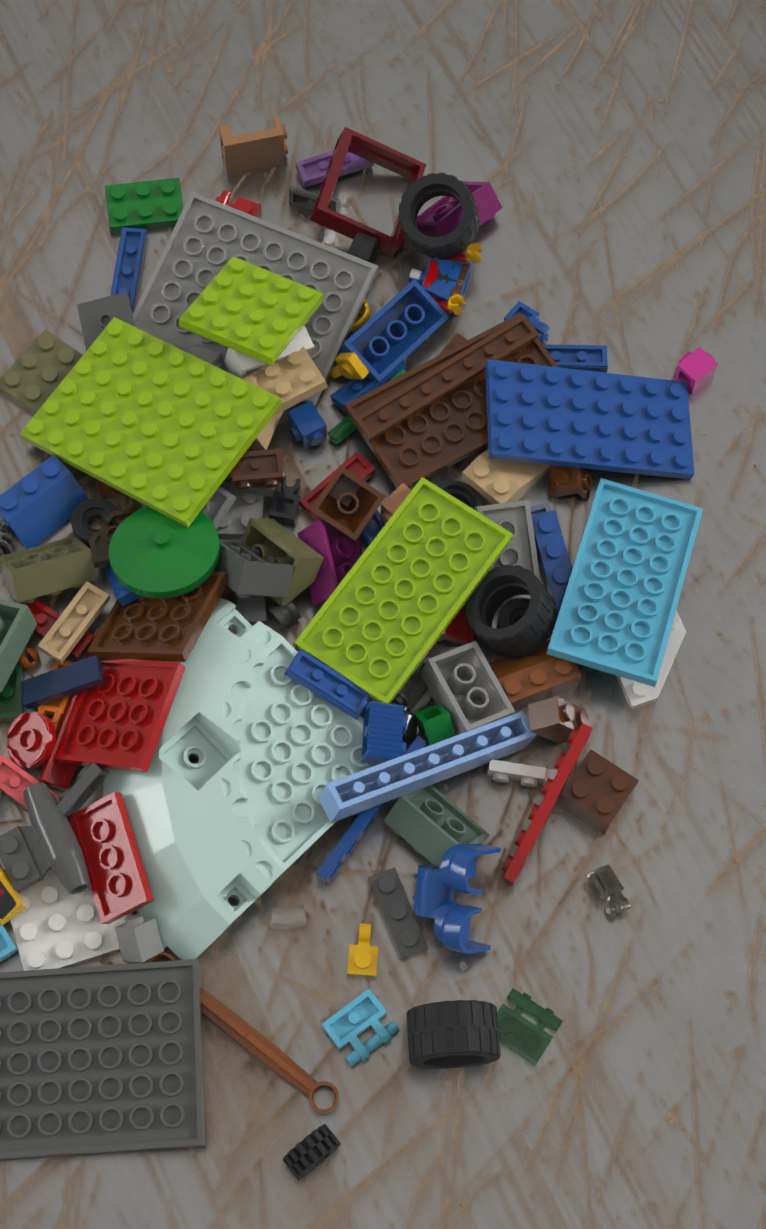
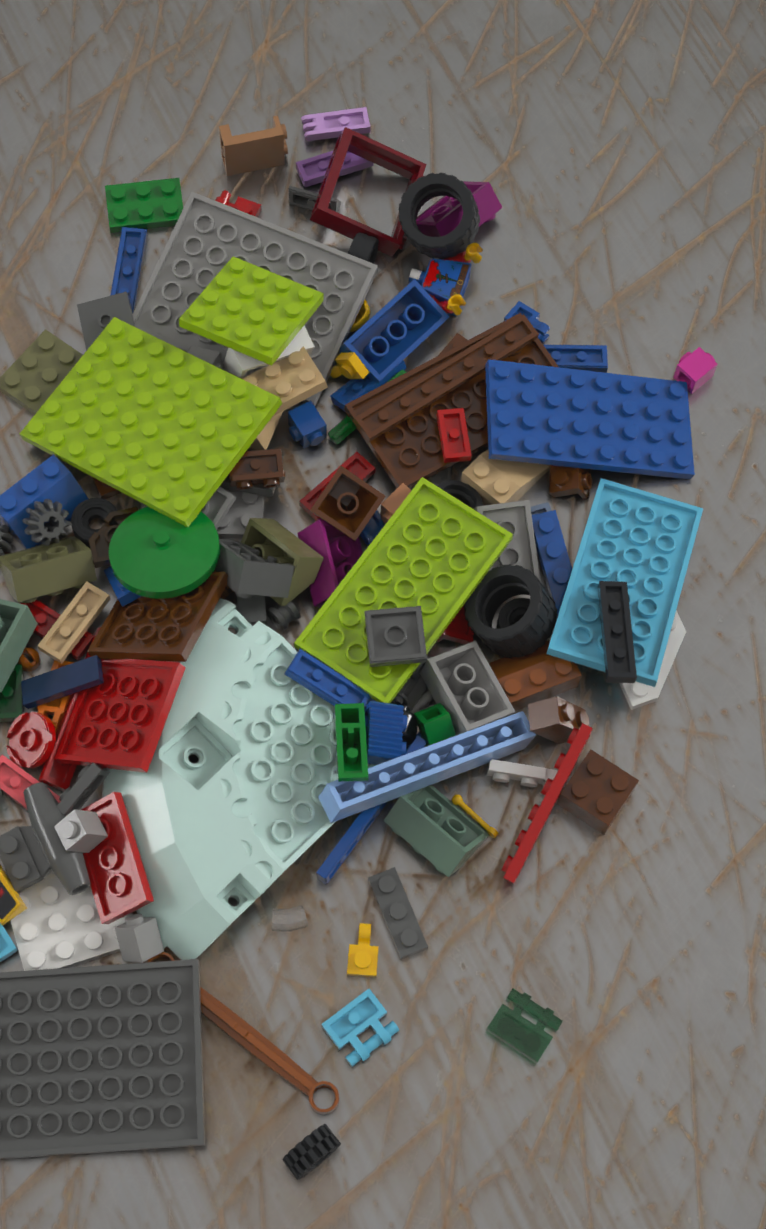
(48, 531): none -> dark grey gear
(80, 831): none -> light grey brick
(285, 503): black plate -> none
(332, 123): none -> lavender hinge
(351, 742): none -> green slope
(395, 636): none -> dark grey plate
(436, 890): blue piece -> none
(453, 435): none -> red plate
(453, 1034): black tyre -> none
(458, 800): none -> yellow hinge
(608, 887): clear smoke plate -> none
(616, 632): none -> black plate

